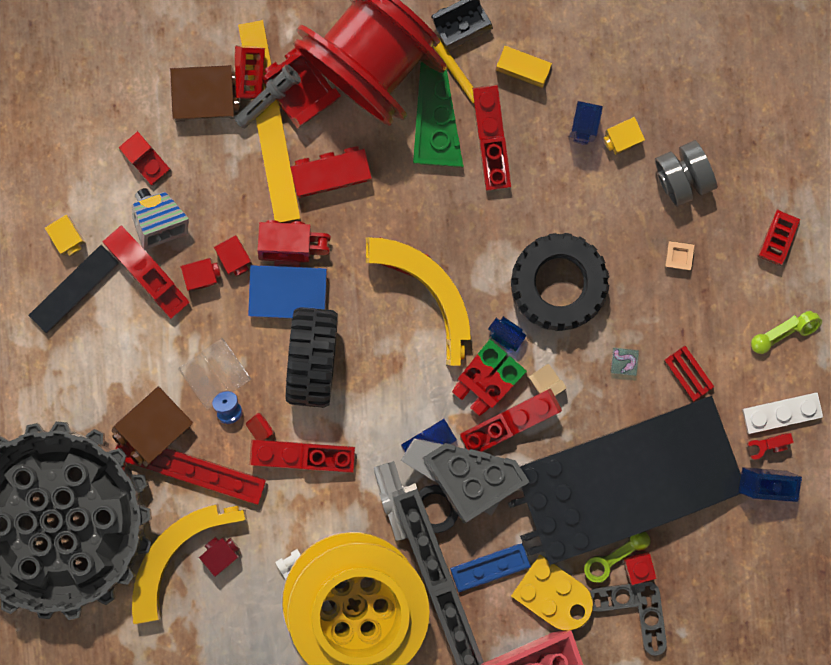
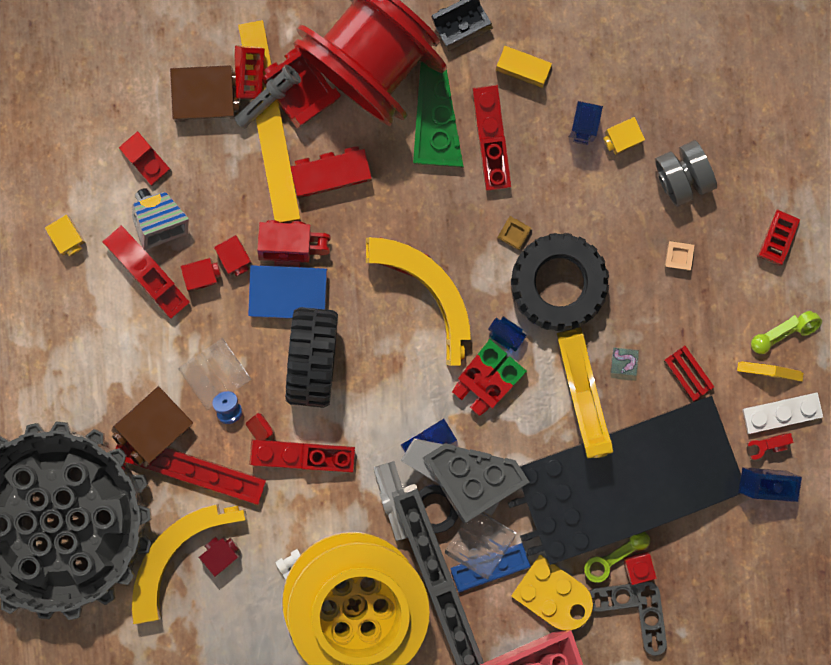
(73, 288): black tile -> none
(455, 70): yellow bar -> none
(480, 544): none -> clear slope
(511, 421): red slope -> none
(514, 233): none -> pearl gold tile
(545, 379): tan panel -> none
(584, 393): none -> yellow arch
(770, 370): none -> yellow tile

